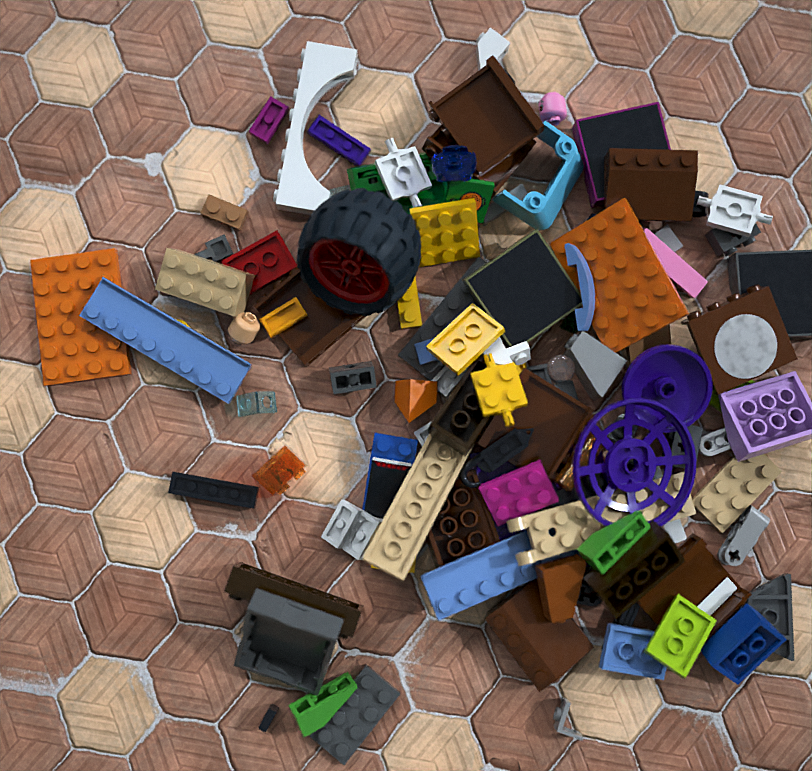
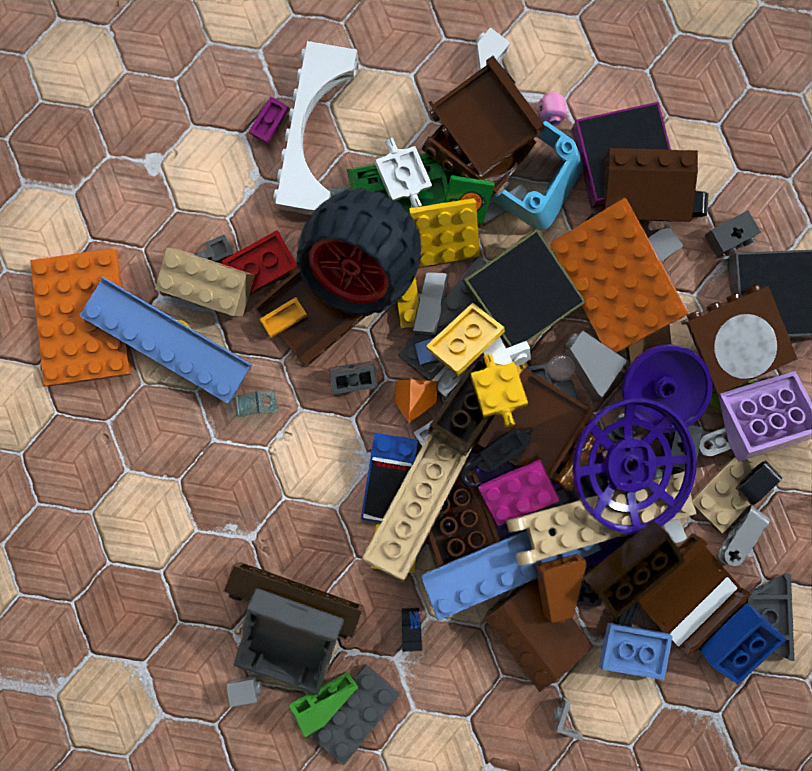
(213, 490): black plate -> none
(224, 212): medium nougat plate -> none
(244, 328): light nougat head -> none
(244, 690): none -> light grey brick
(265, 723): black tile -> none
(280, 471): clear orange slope -> none
(339, 141): dark purple tile -> none
(351, 529): white slope -> none
(411, 630): none -> black leg
(430, 303): none -> light grey tile
(461, 171): clear blue plate -> none
(570, 323): clear green slope -> none
(583, 315): medium blue slope -> none
(611, 542): bright green slope -> none
(677, 269): bright pink tile -> none
(680, 636): lime plate -> none
(734, 210): white plate -> none
(758, 482): none -> black beam

